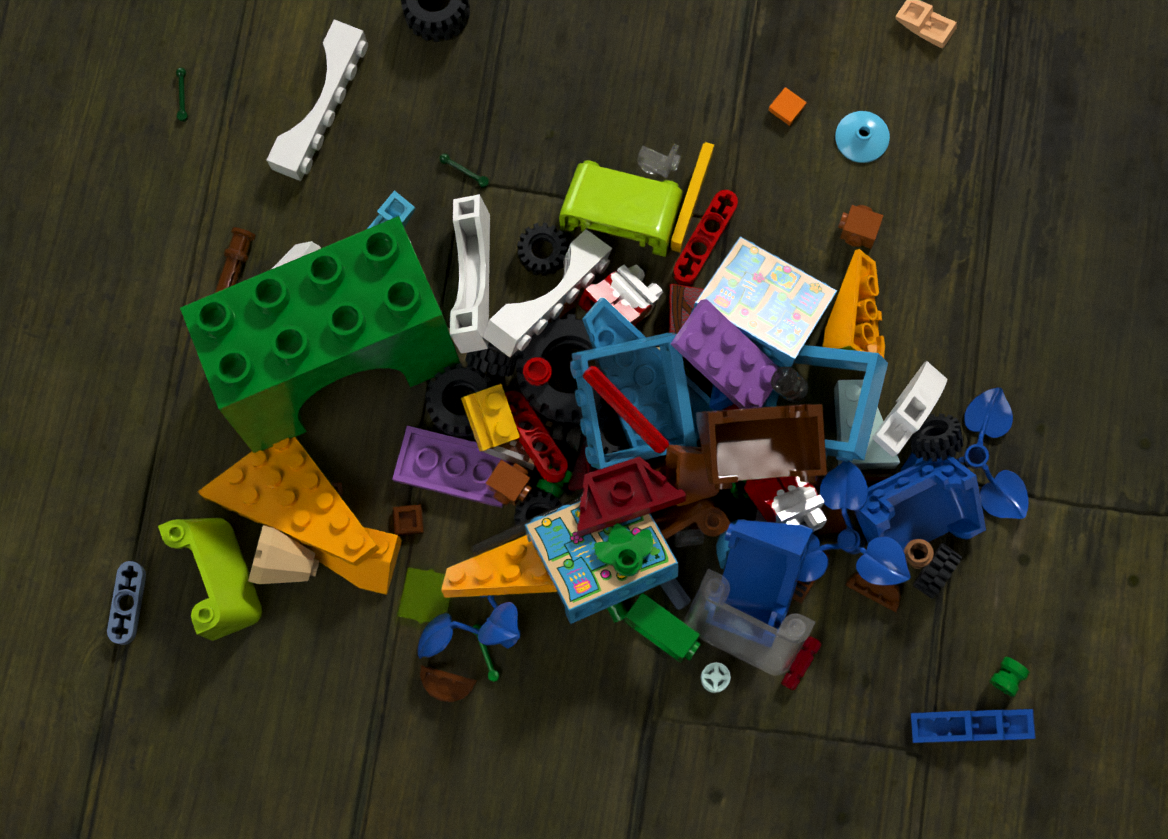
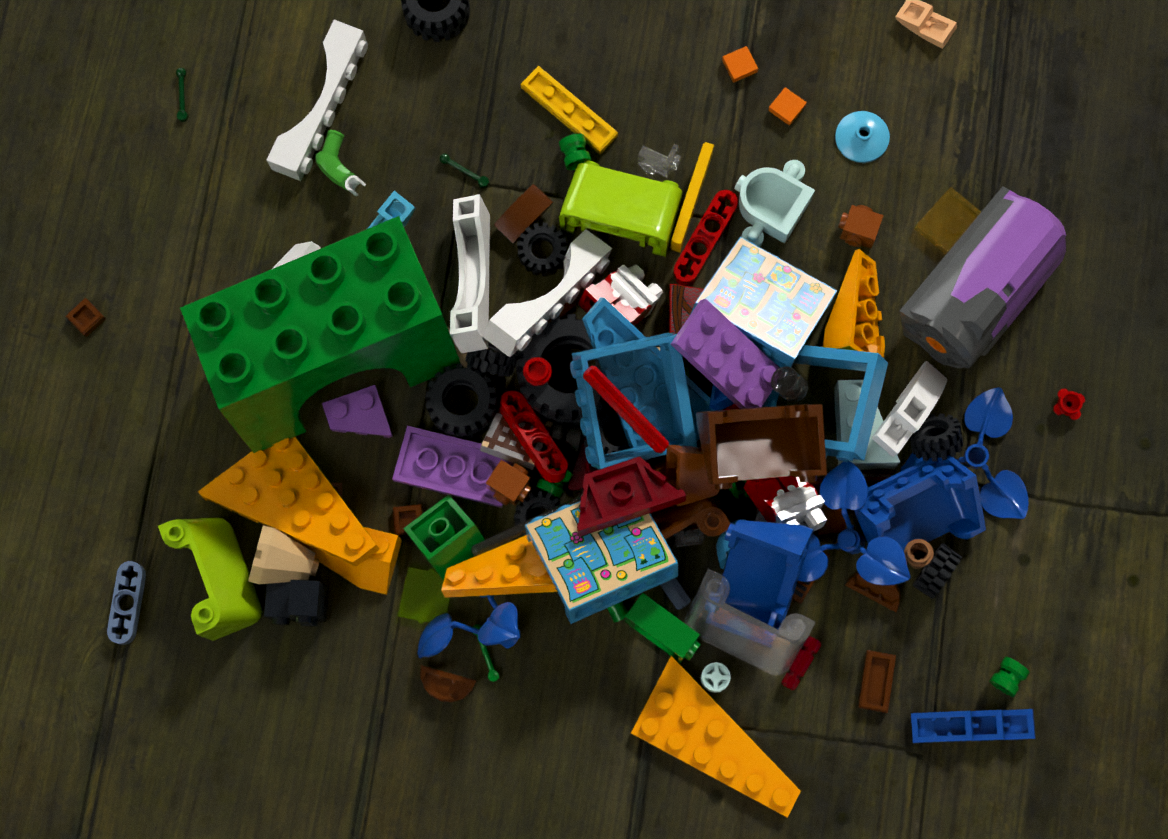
(85, 317): none -> reddish brown tile
(235, 257): reddish brown pin -> none
(297, 601): none -> black brick
(331, 166): none -> bright green arm
(358, 413): none -> medium lavender wing
(444, 535): none -> green slope
(490, 417): yellow plate -> none
(523, 213): none -> reddish brown slope
(569, 109): none -> yellow tile
(574, 150): none -> green wheel
(625, 547): green plate -> none
(700, 733): none -> light orange wing
(740, 64): none -> orange tile
(773, 201): none -> light aqua piece
(876, 681): none -> reddish brown tile
(947, 220): none -> clear yellow tile
(985, 280): none -> piece
(1074, 398): none -> red plate

